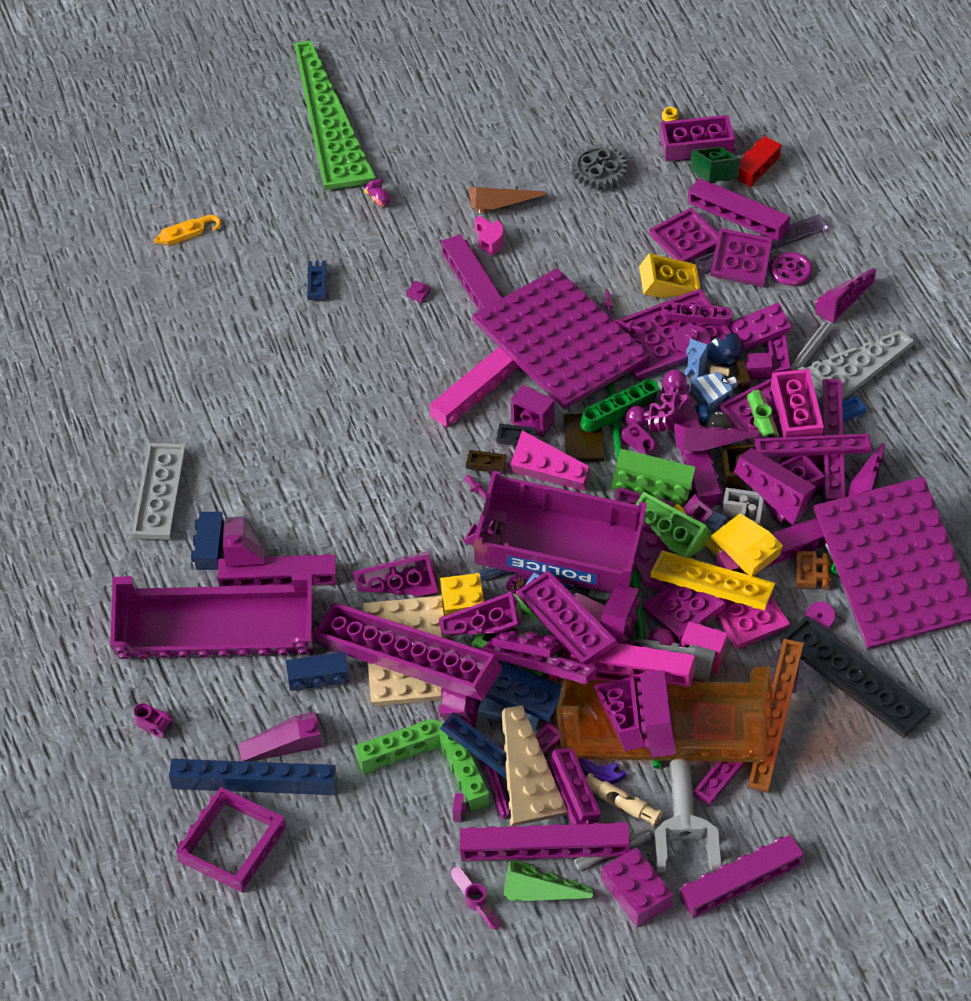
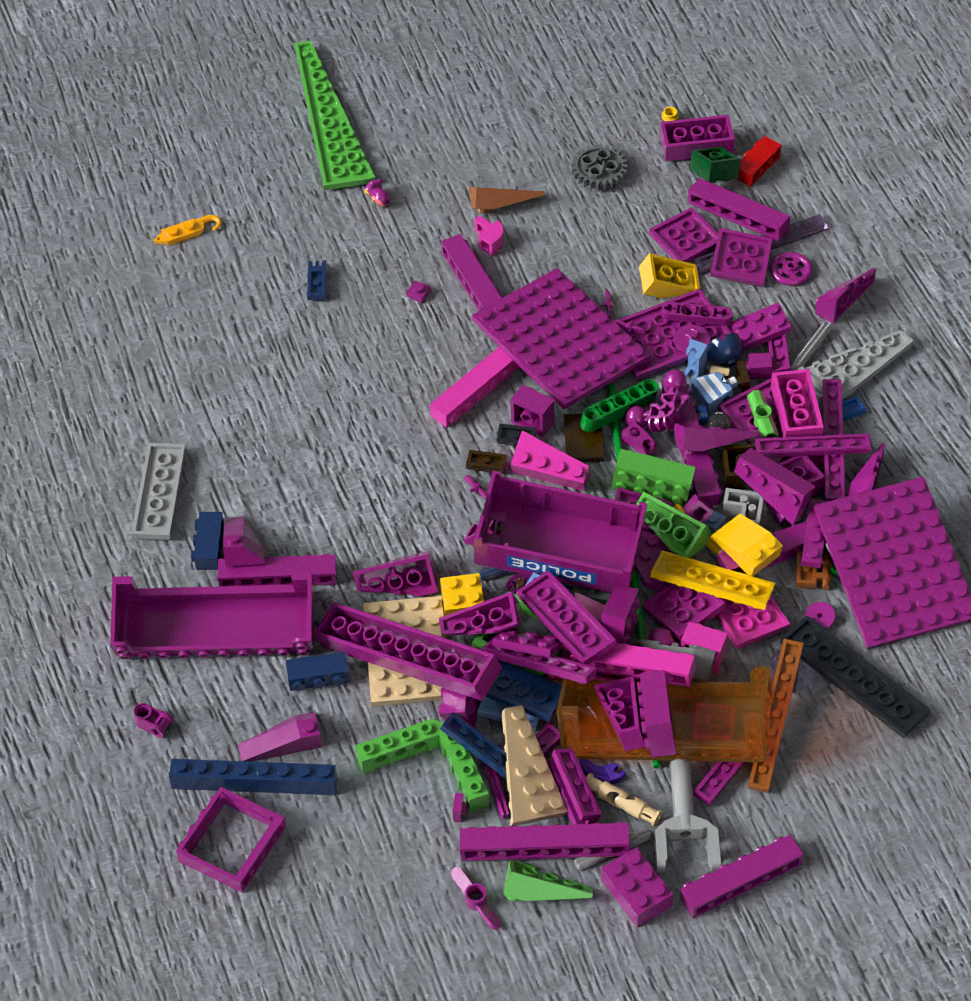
(813, 538): none -> magenta plate

